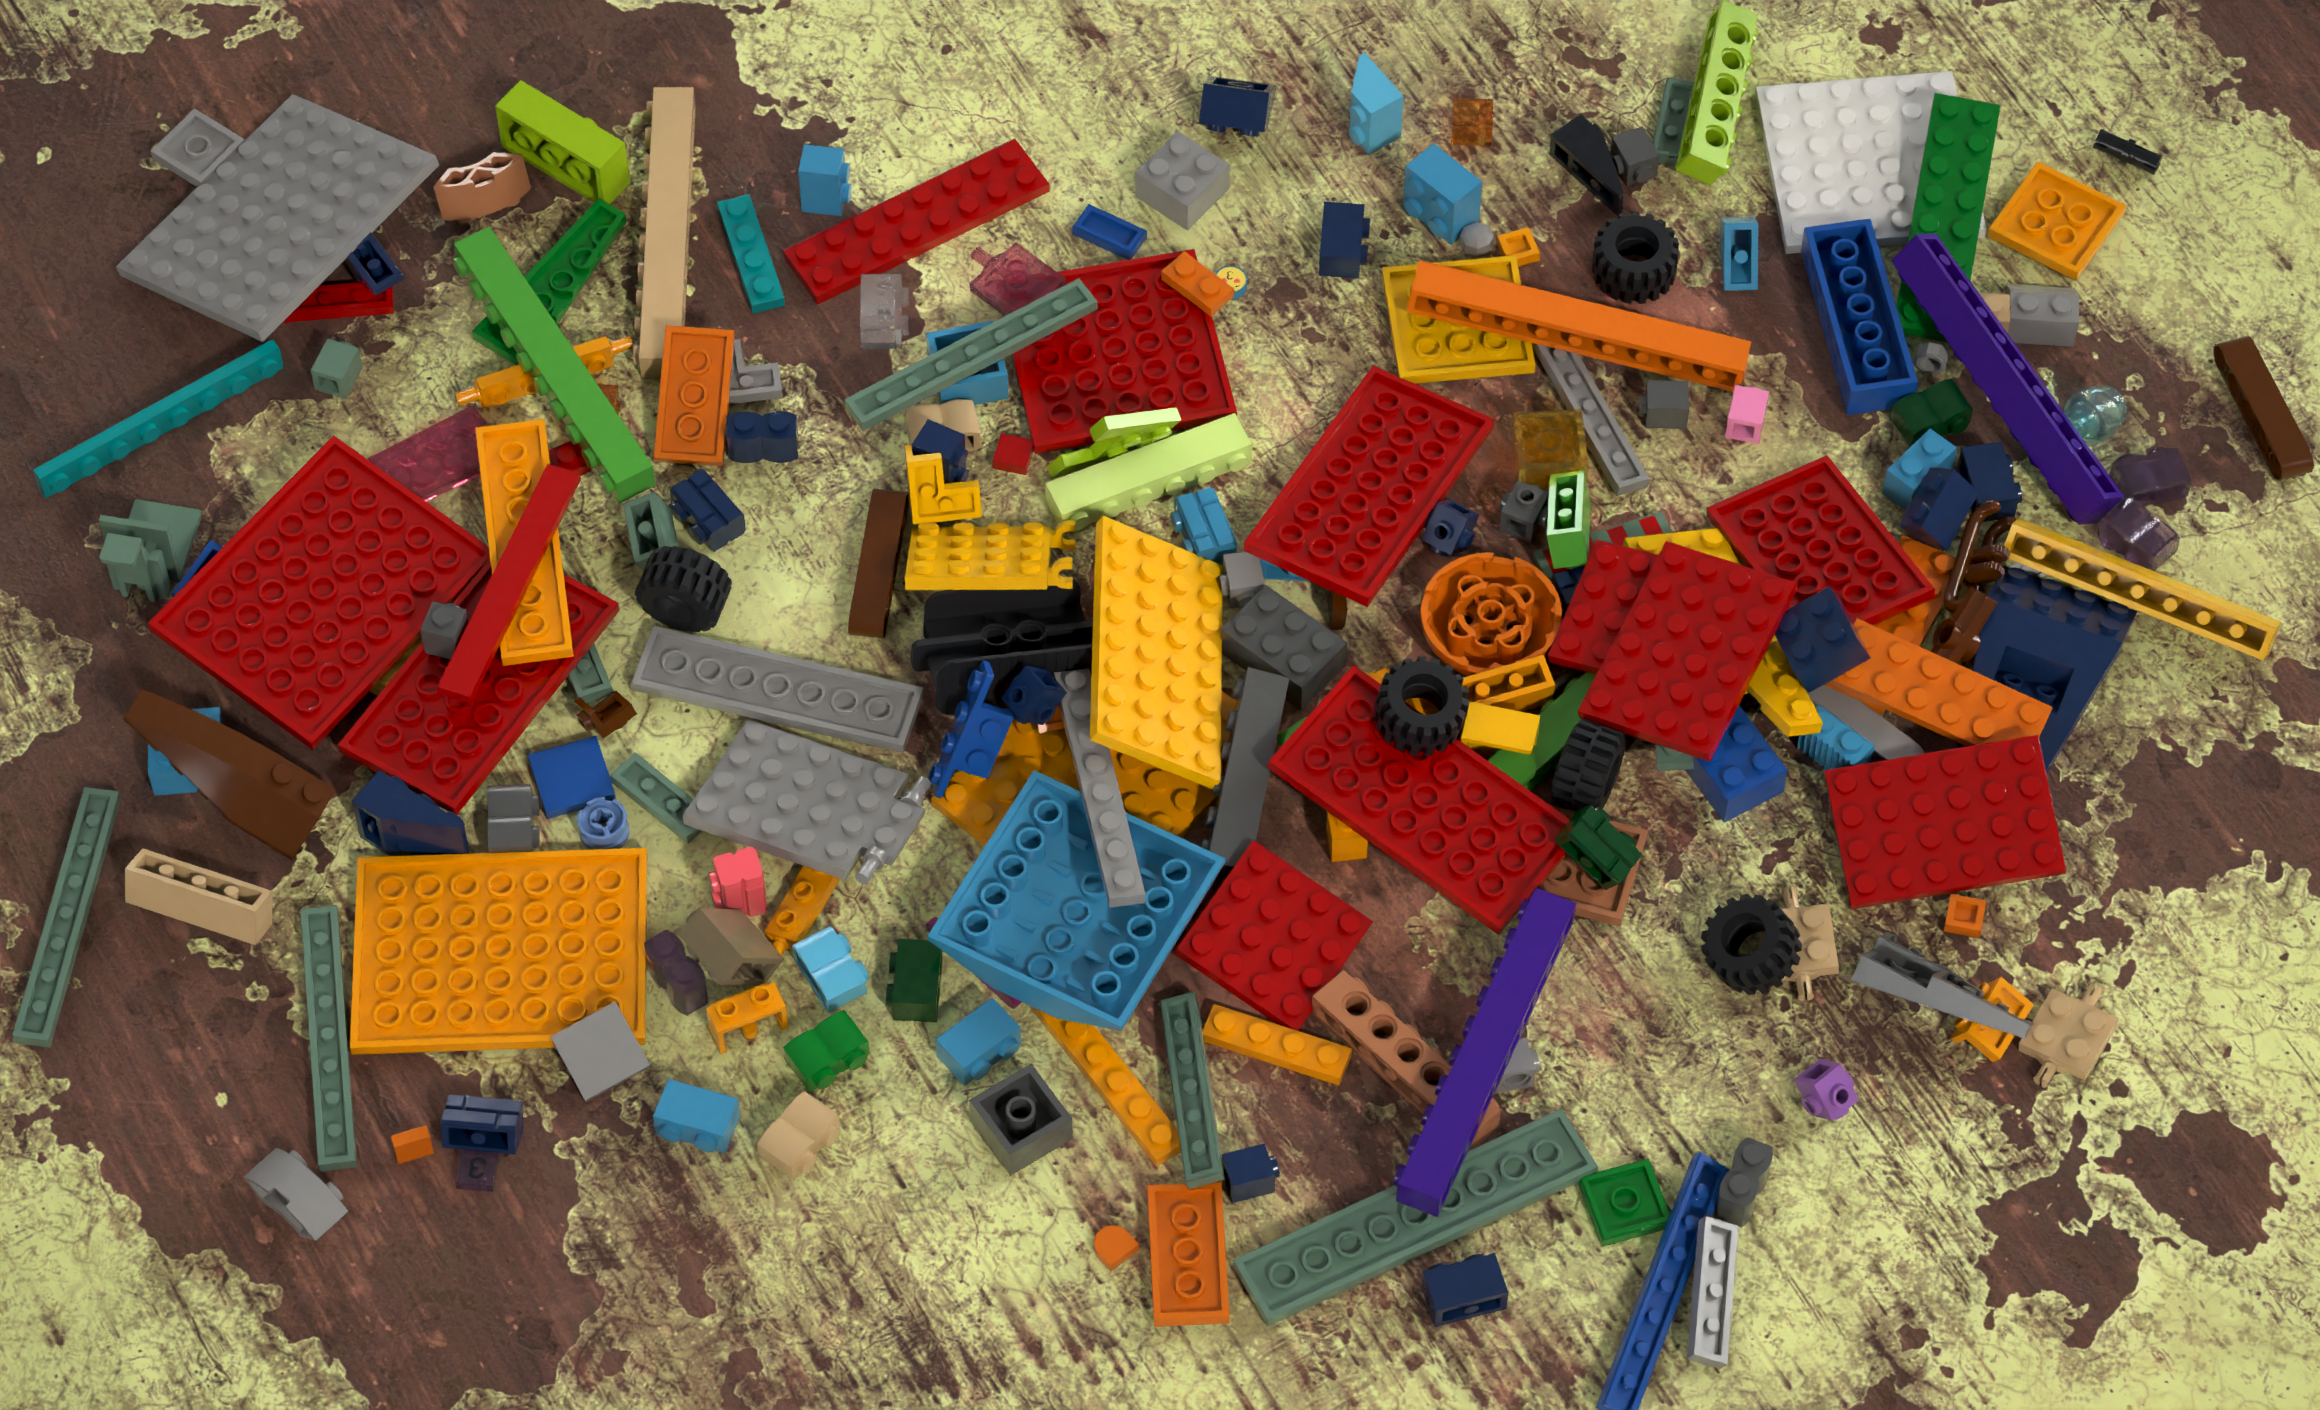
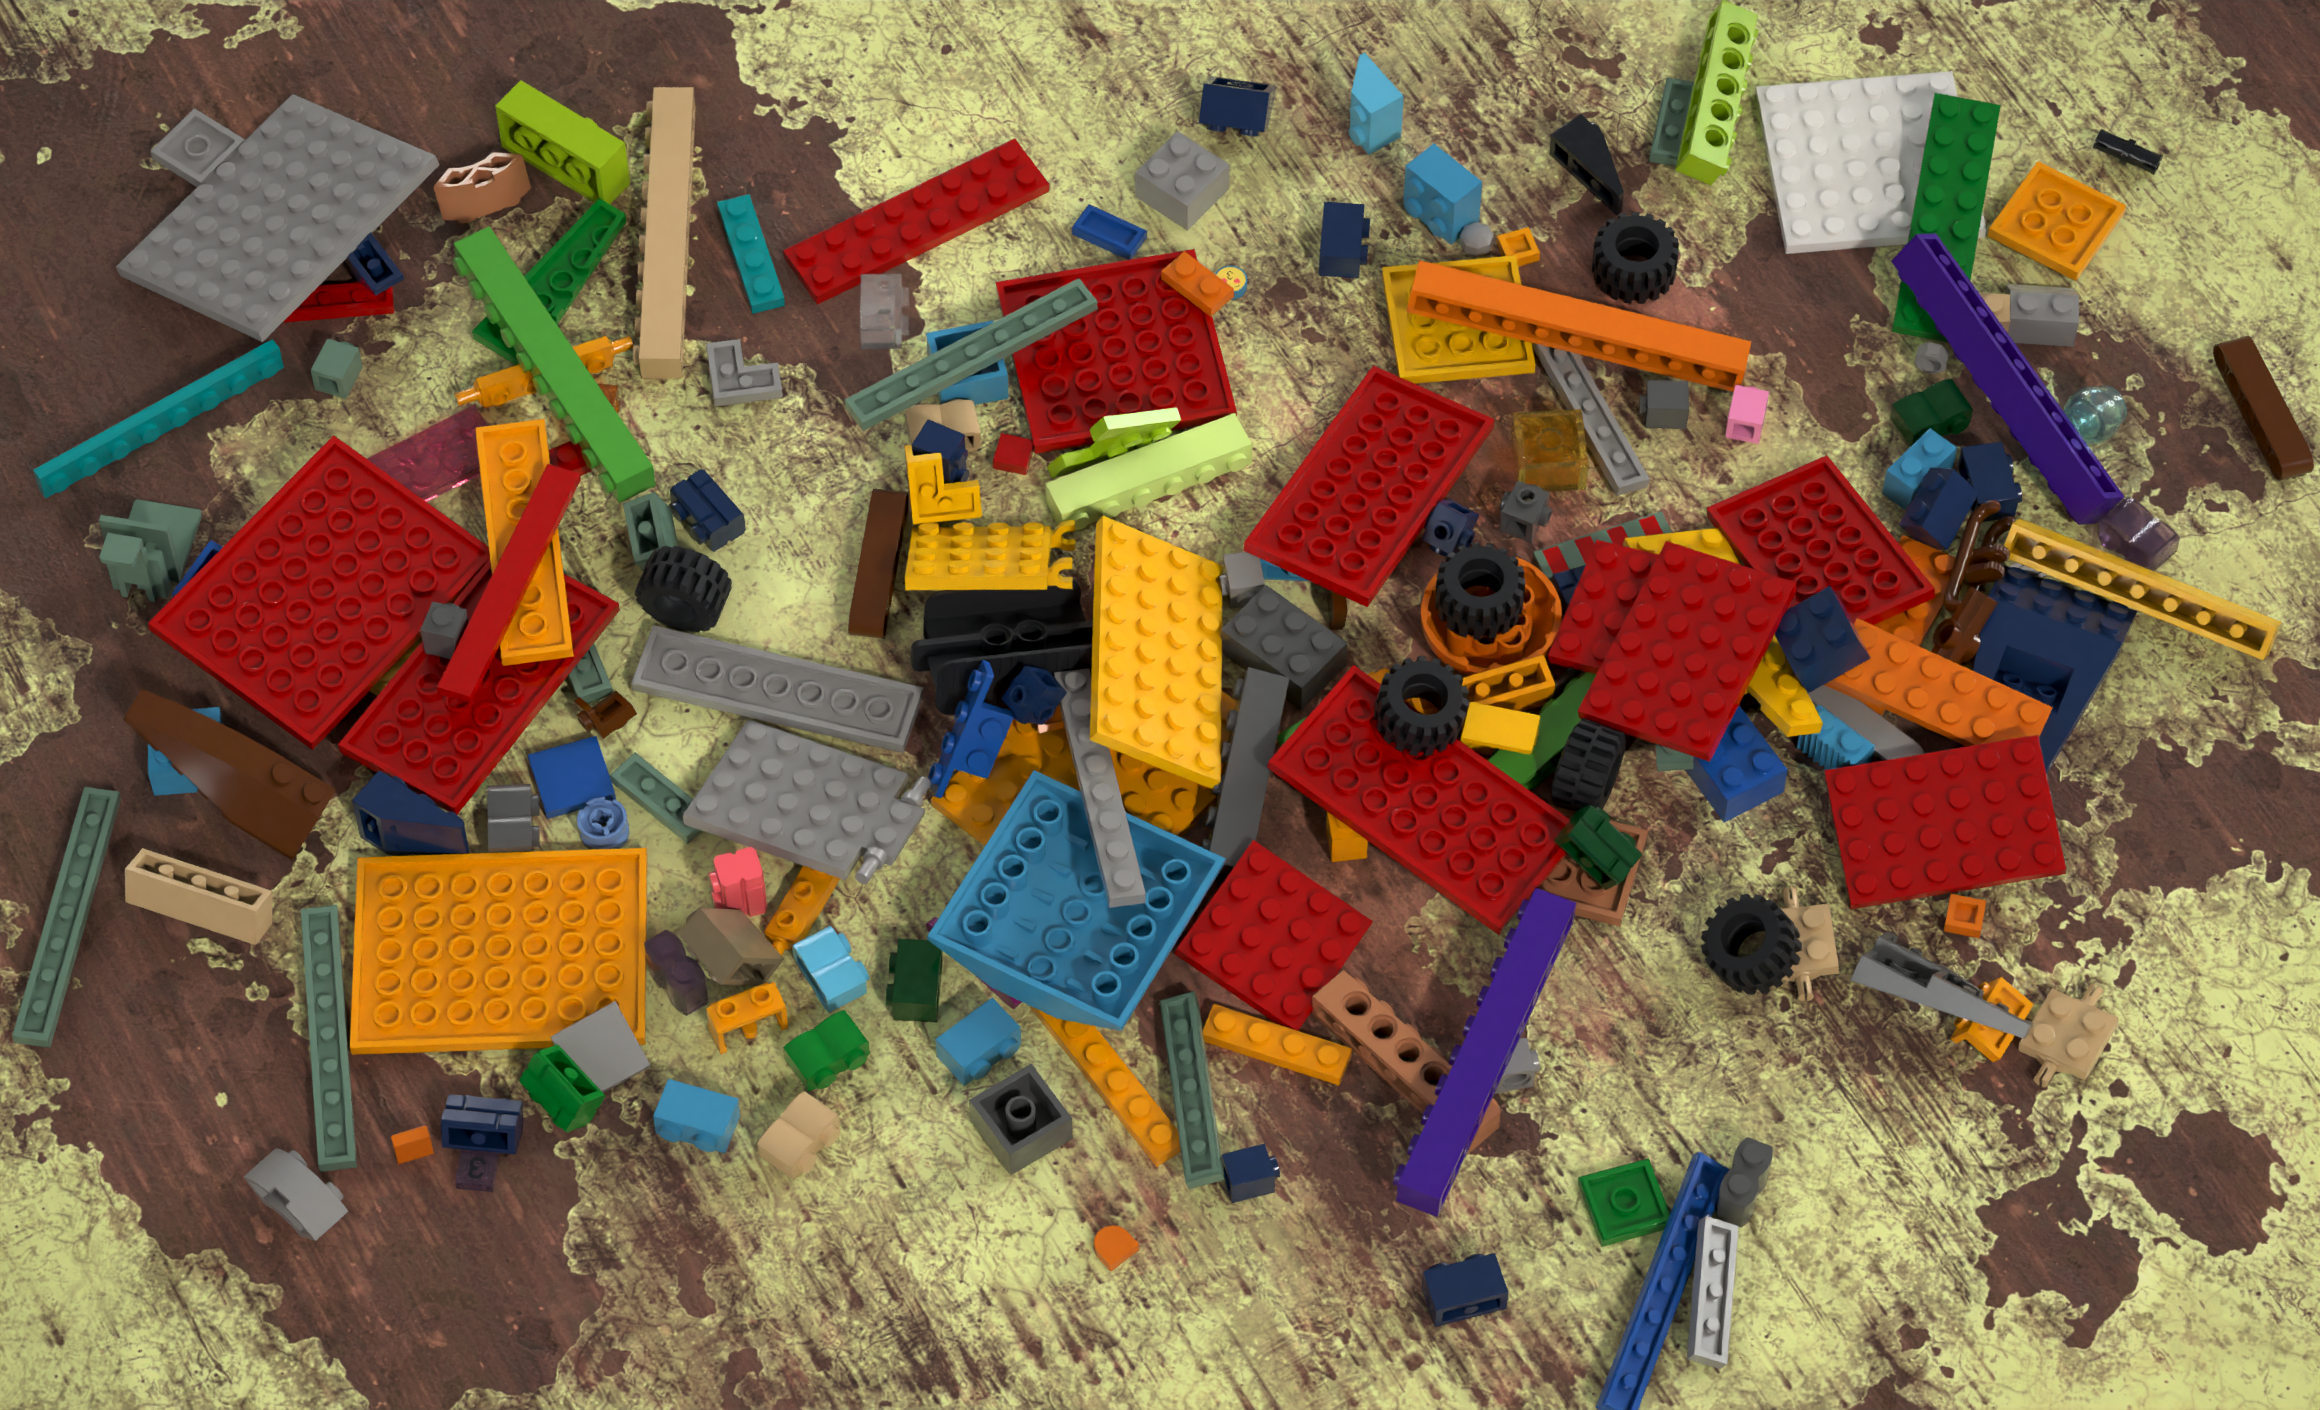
(561, 1088): none -> green brick
(694, 395): orange plate -> none
(761, 437): dark blue brick -> none
(824, 180): dark azure brick -> none
(1013, 279): clear pink plate -> none
(1188, 1255): orange plate -> none
(1203, 525): dark azure brick -> none
(1385, 1233): sand green plate -> none
(1472, 121): clear orange panel -> none
(1486, 568): none -> black tyre
(1568, 519): bright green brick -> none
(1634, 156): dark grey brick -> none
(1739, 253): dark azure slope -> none
(1826, 1090): medium lavender brick -> none
(1858, 315): blue brick -> none
(2152, 477): clear purple brick -> none

